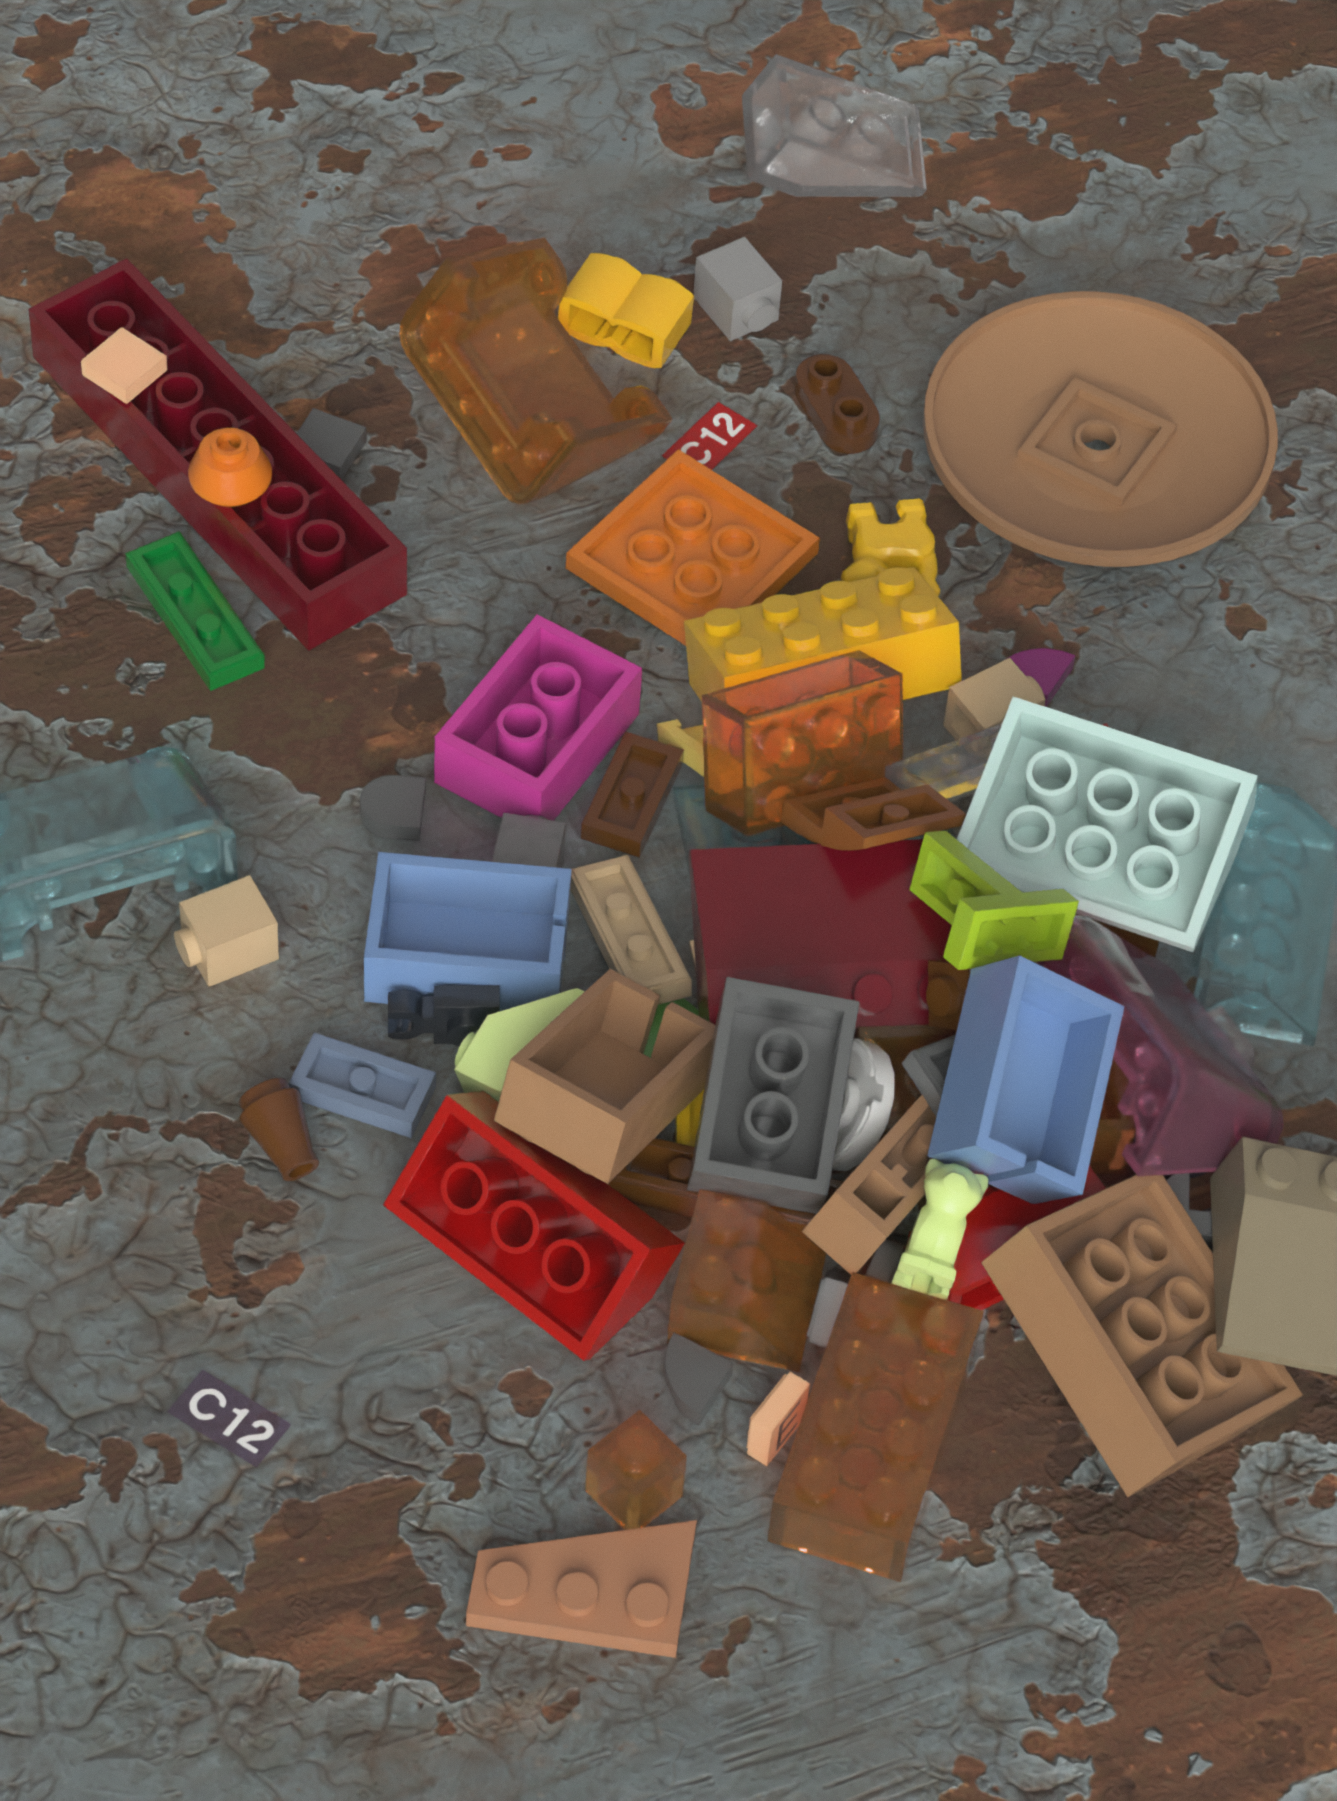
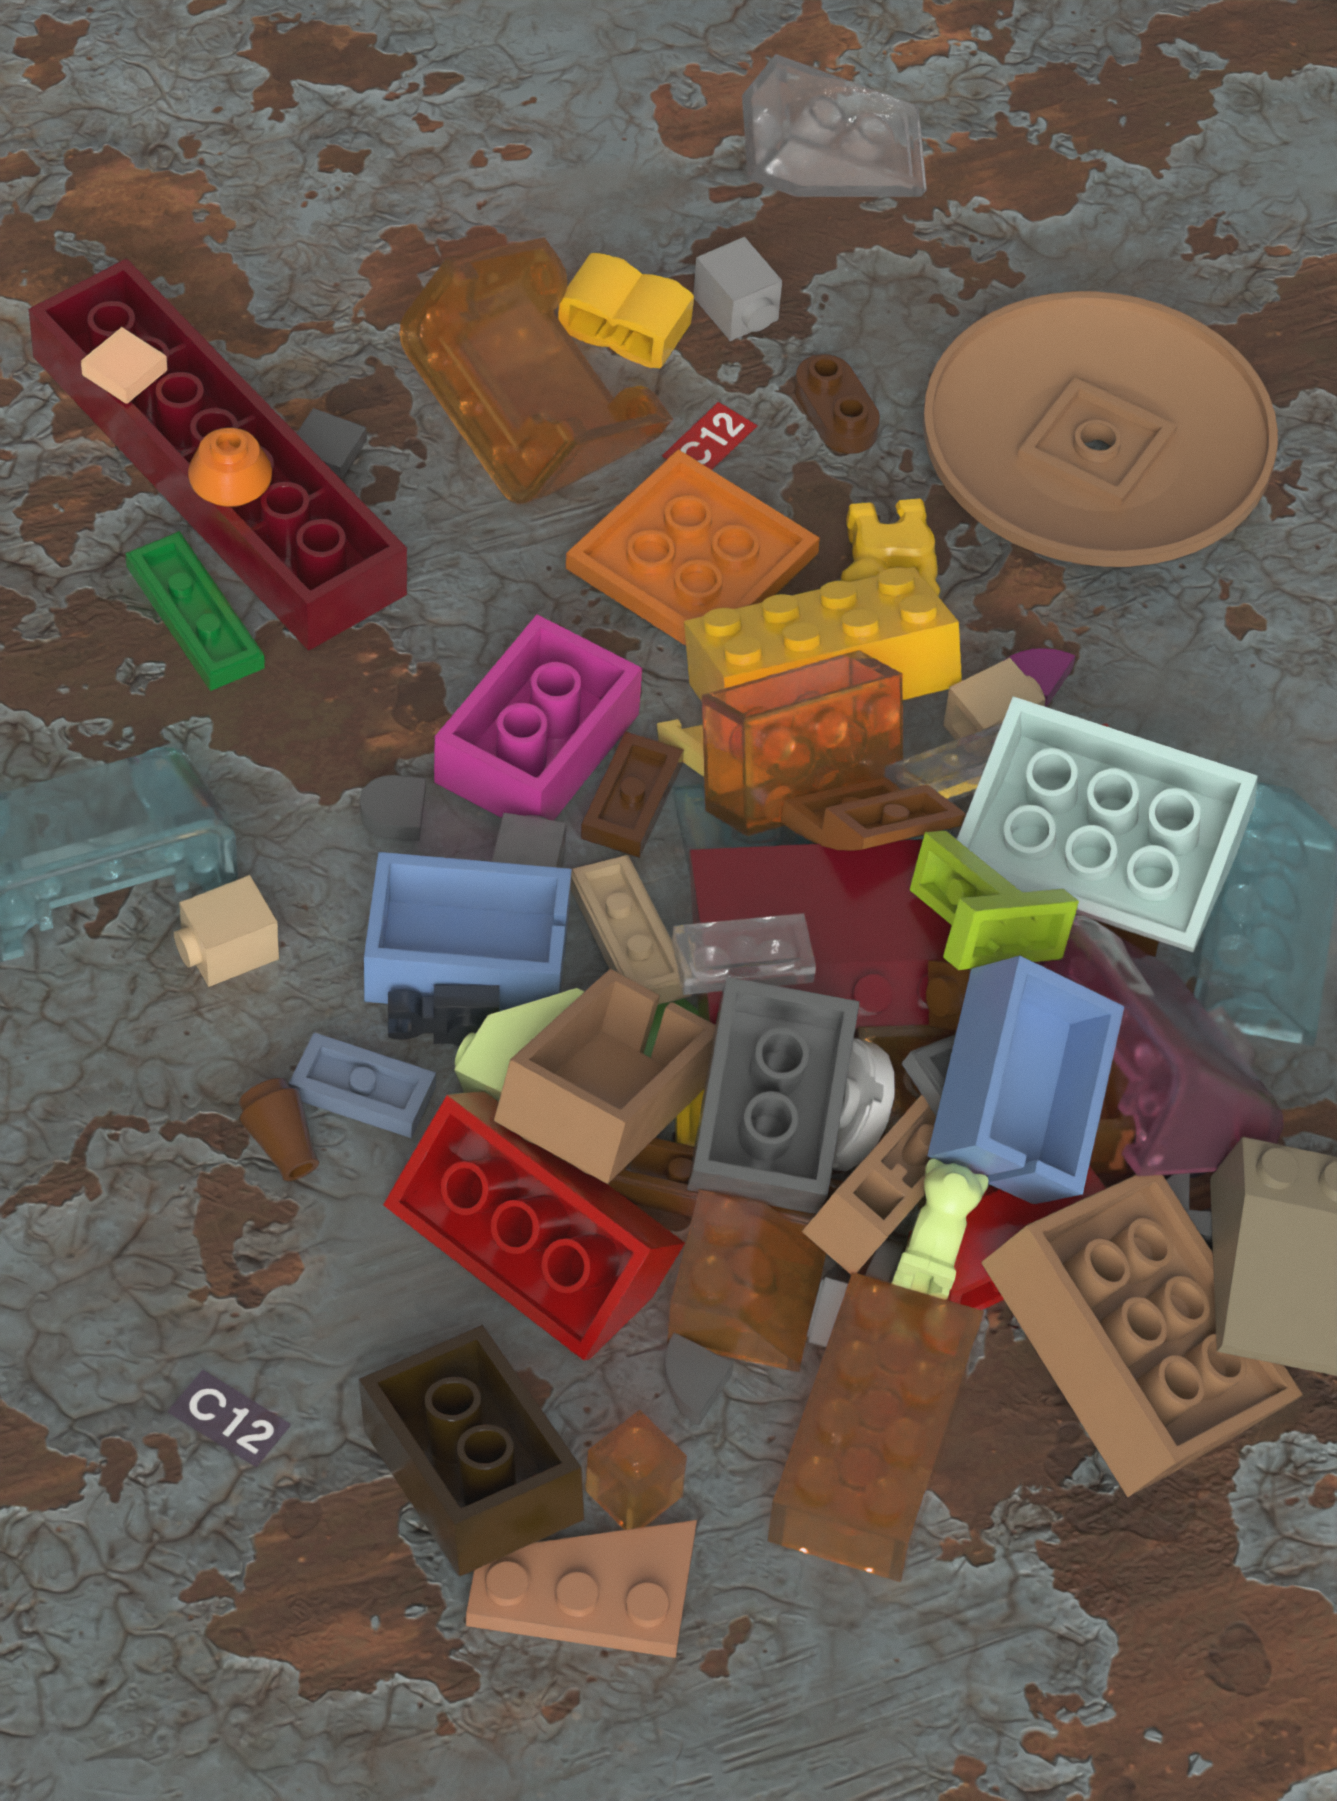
(472, 1450): none -> dark brown brick
(752, 949): none -> clear plate
(777, 1418): light nougat tile -> none

